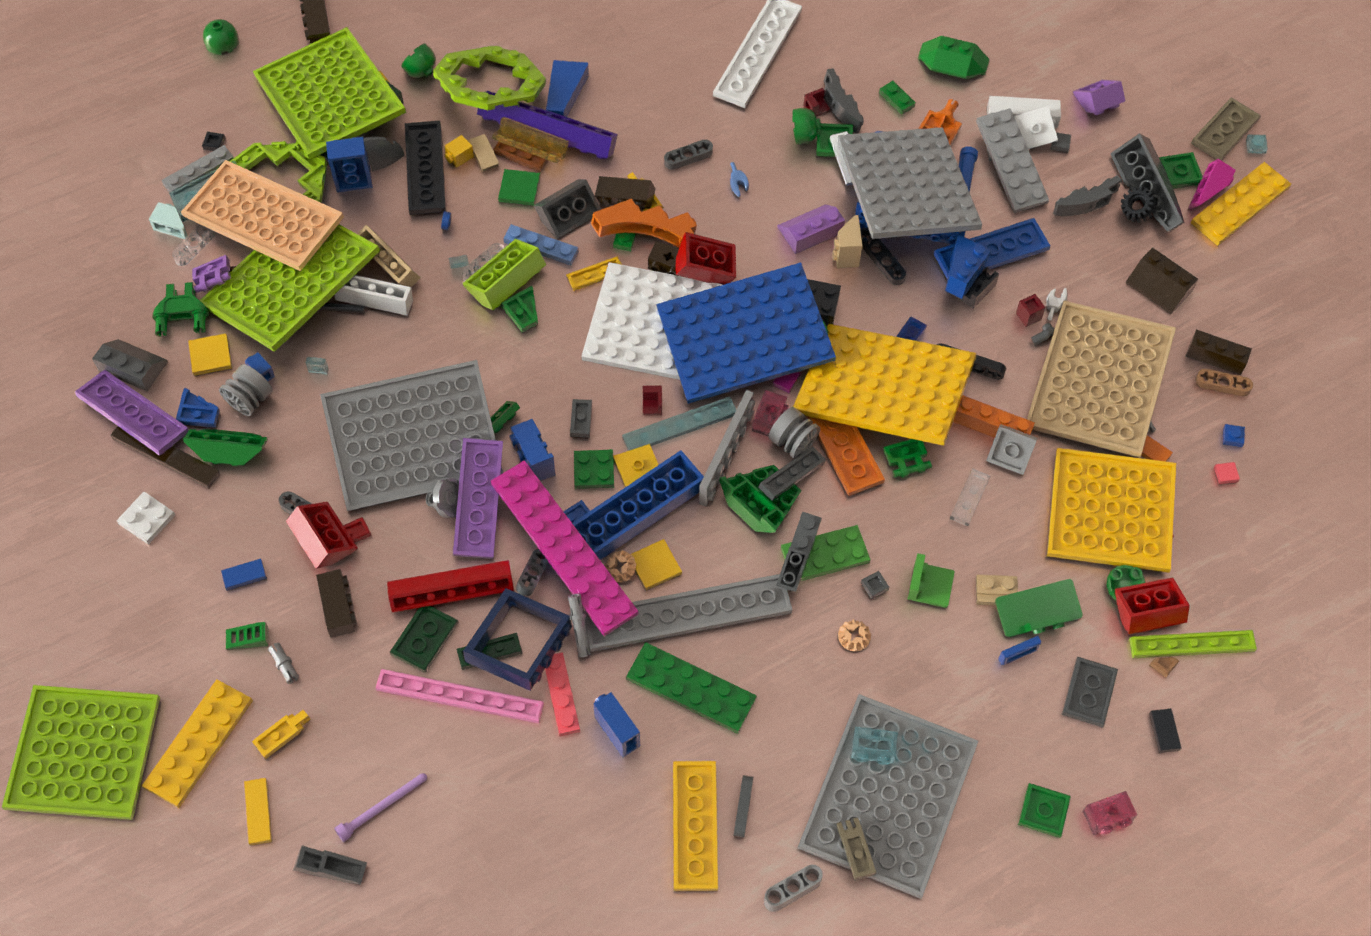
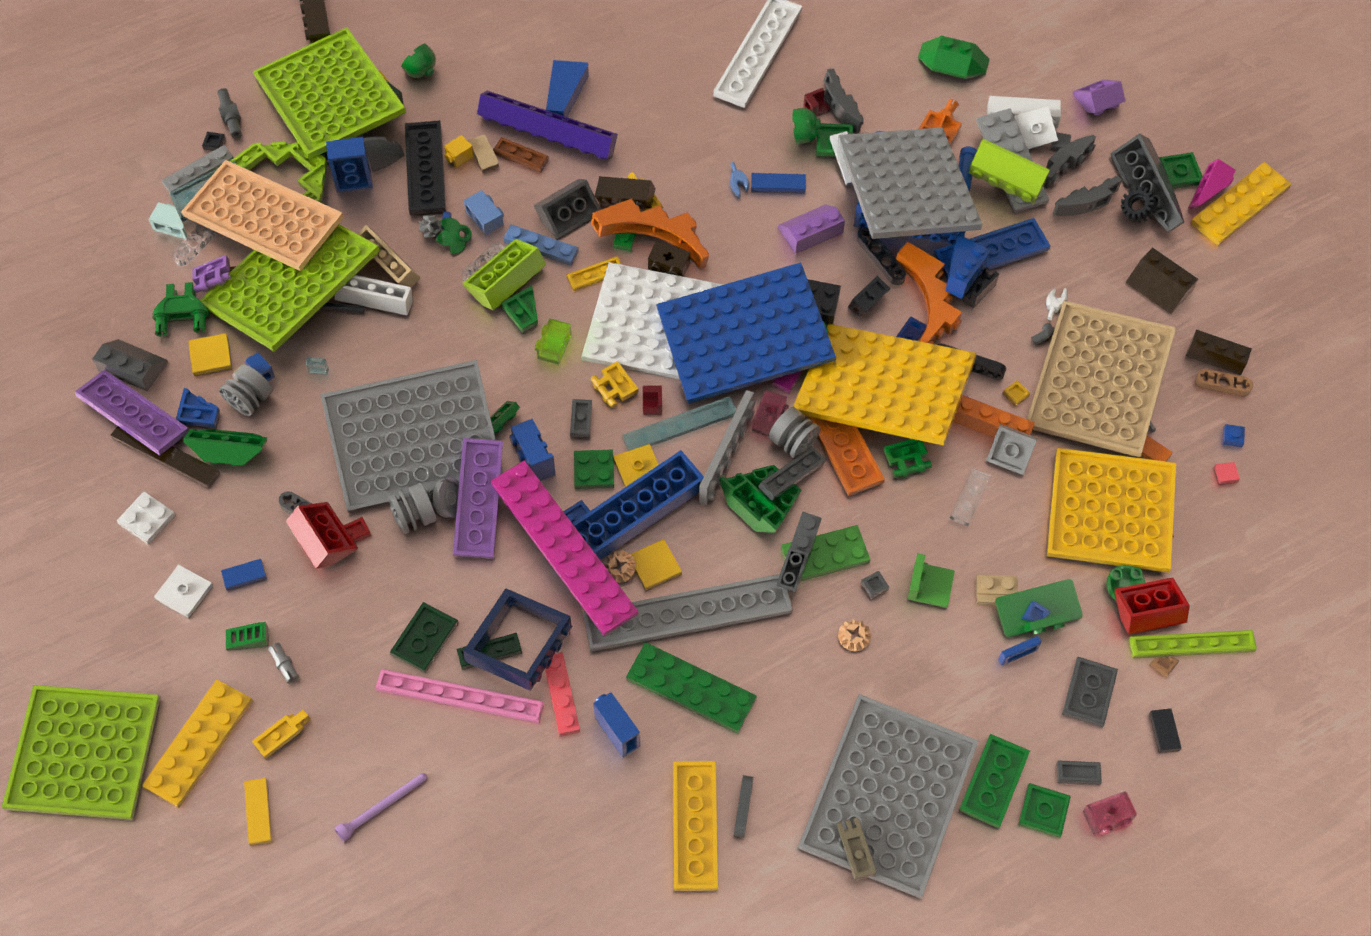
(183, 591): none -> white plate
(220, 36): green cylinder -> none
(229, 113): none -> dark grey pin
(329, 865): dark grey slope -> none
(336, 603): dark brown brick -> none
(412, 508): none -> light grey wheel
(430, 226): none -> light grey gear
(449, 586): red brick -> none
(451, 237): none -> green plate
(455, 84): lime plate -> none
(459, 261): clear light blue tile -> none
(484, 212): none -> medium blue brick
(519, 187): green tile -> none
(531, 140): clear yellow fence -> none
(533, 579): dark grey beam -> none
(553, 341): none -> clear neon green brick
(578, 619): light grey pin -> none
(619, 381): none -> yellow plate
(688, 160): dark grey beam -> none
(706, 259): red slope -> none
(778, 182): none -> blue tile
(787, 897): light grey beam -> none
(848, 245): tan slope -> none
(865, 754): clear light blue window -> none
(869, 296): none -> black hinge
(897, 97): green plate -> none
(928, 274): none -> orange arch
(994, 781): none -> green plate
(1008, 171): none -> lime slope
(1016, 393): none -> yellow tile
(1030, 310): dark red panel -> none
(1035, 612): none -> blue tile
(1069, 157): none -> dark grey slope
(1079, 772): none -> dark grey tile
(1225, 129): dark tan tile -> none
(1256, 144): clear light blue plate -> none

